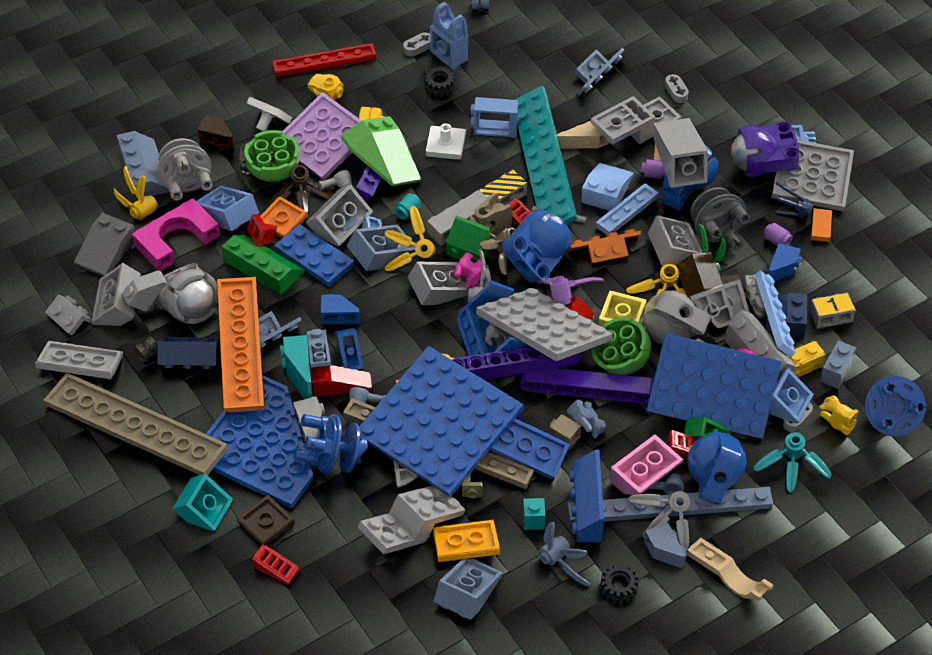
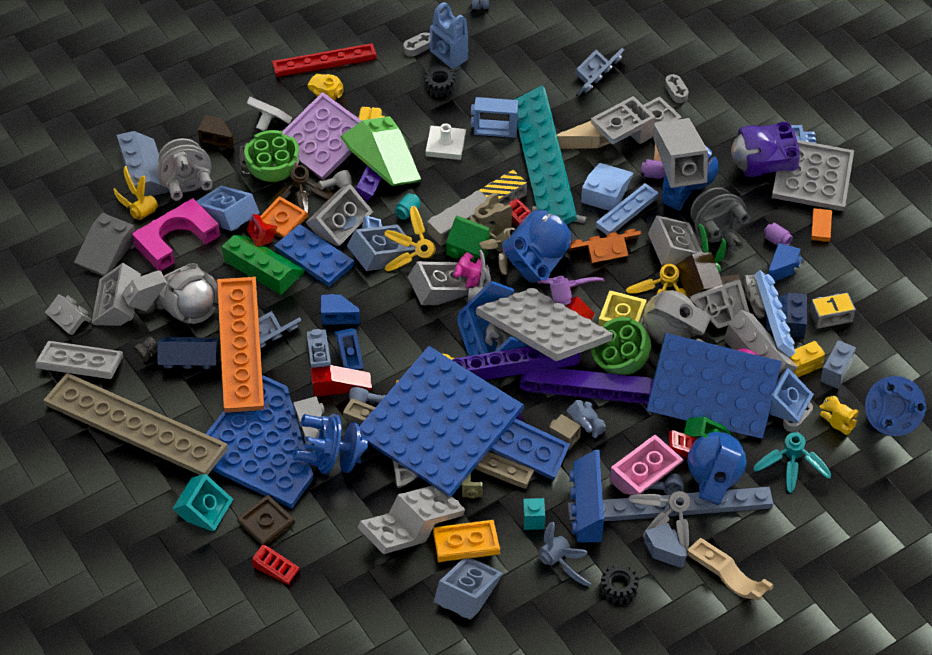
(296, 362): teal slope -> none
(803, 207): dark blue plant -> none

